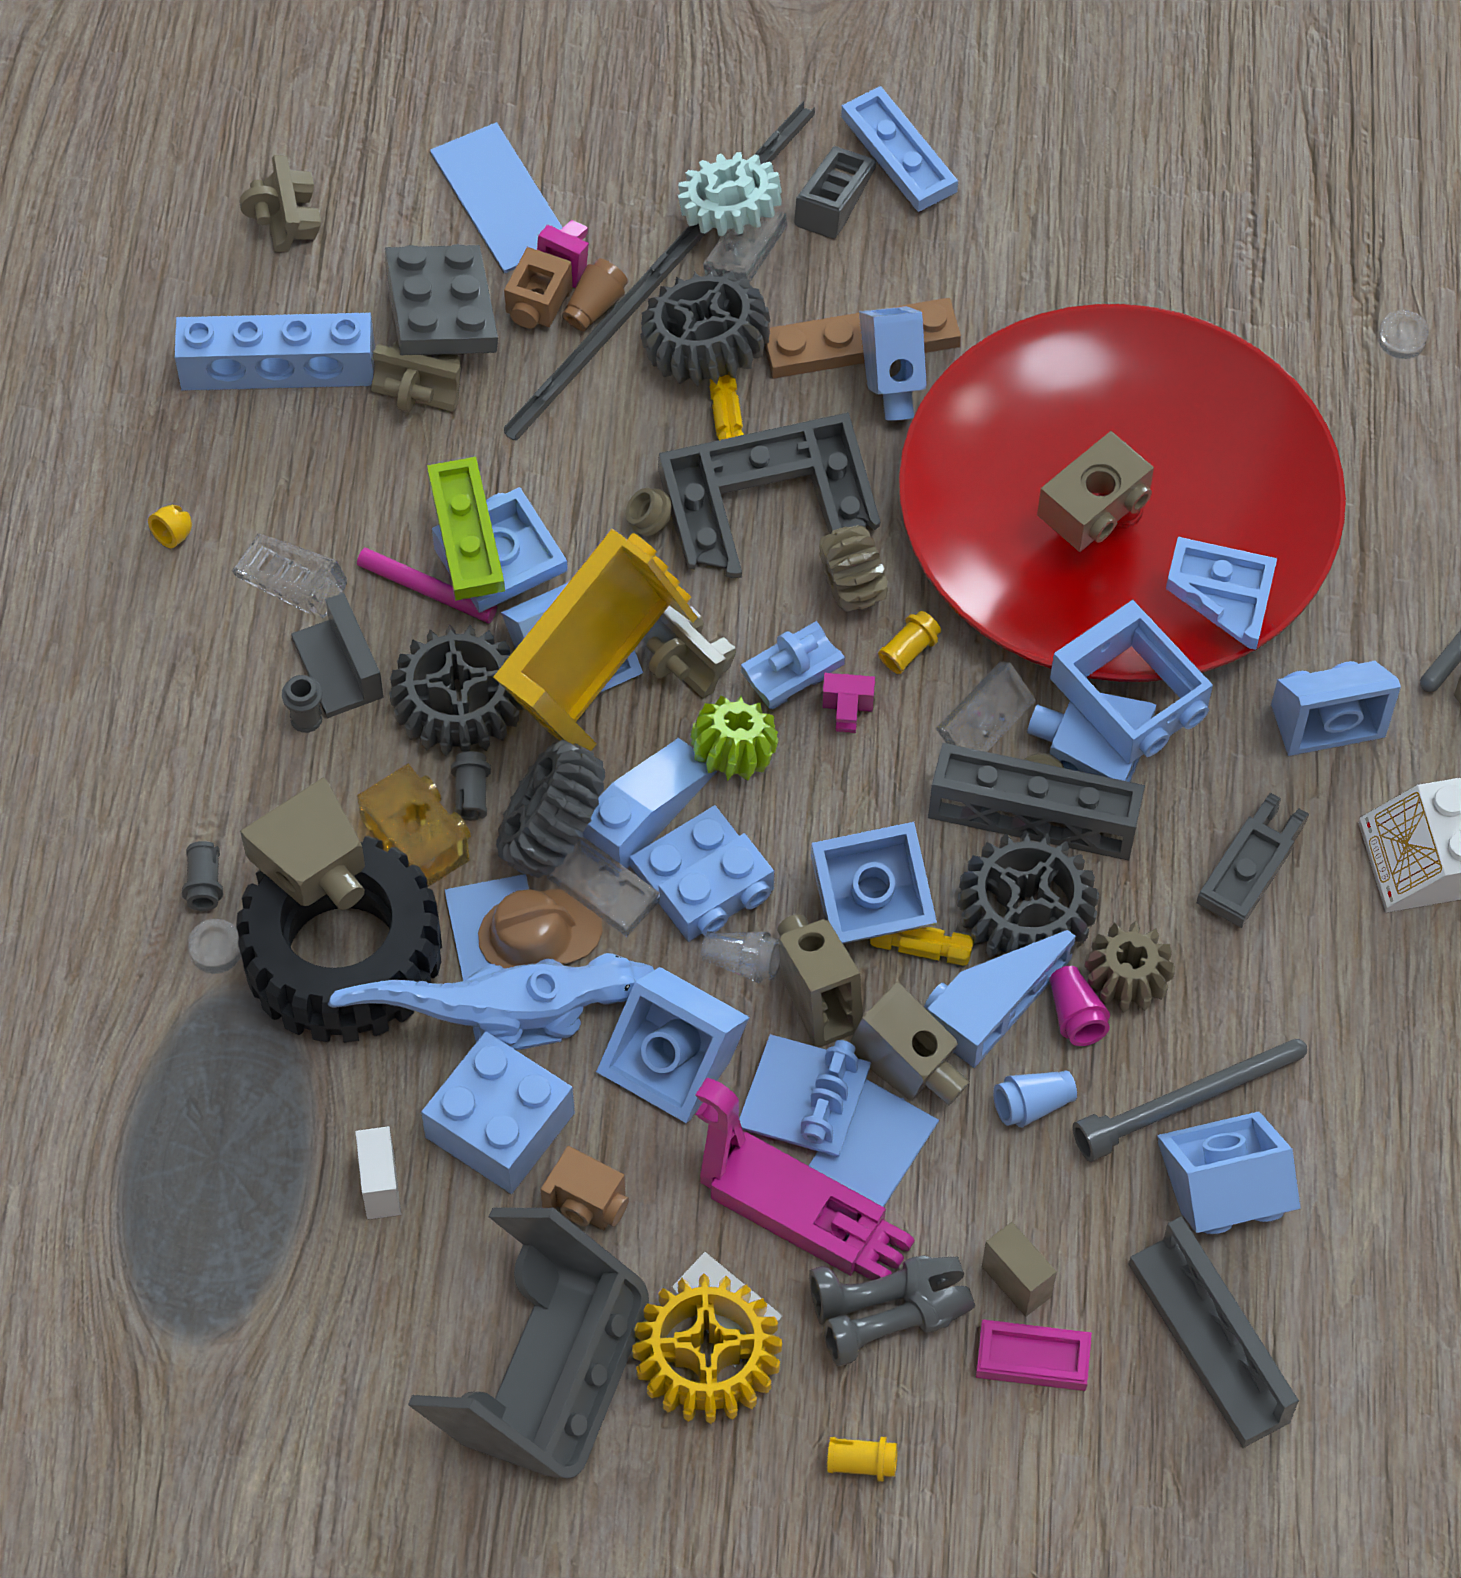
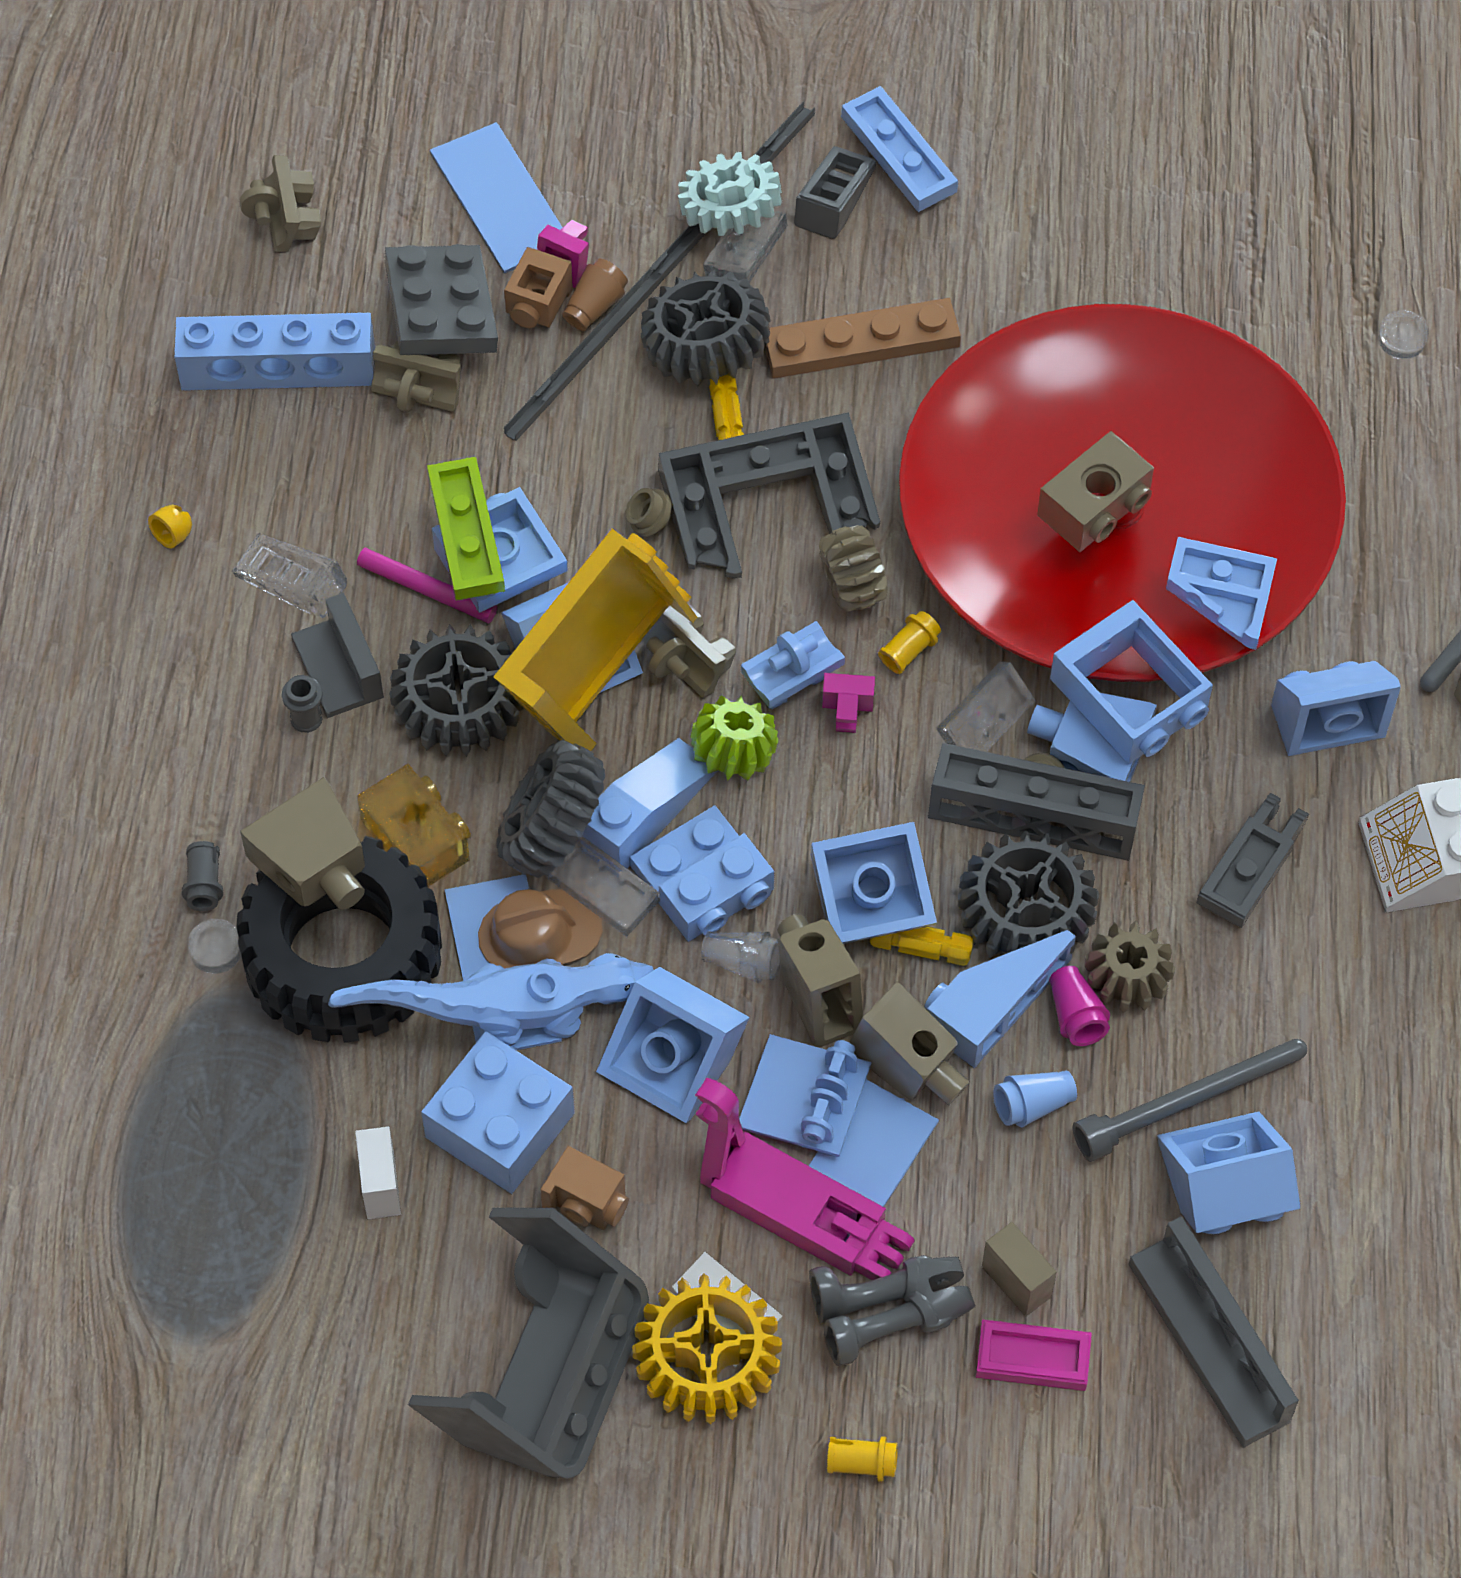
(470, 784): dark grey pin -> none
(892, 336): light blue torso -> none

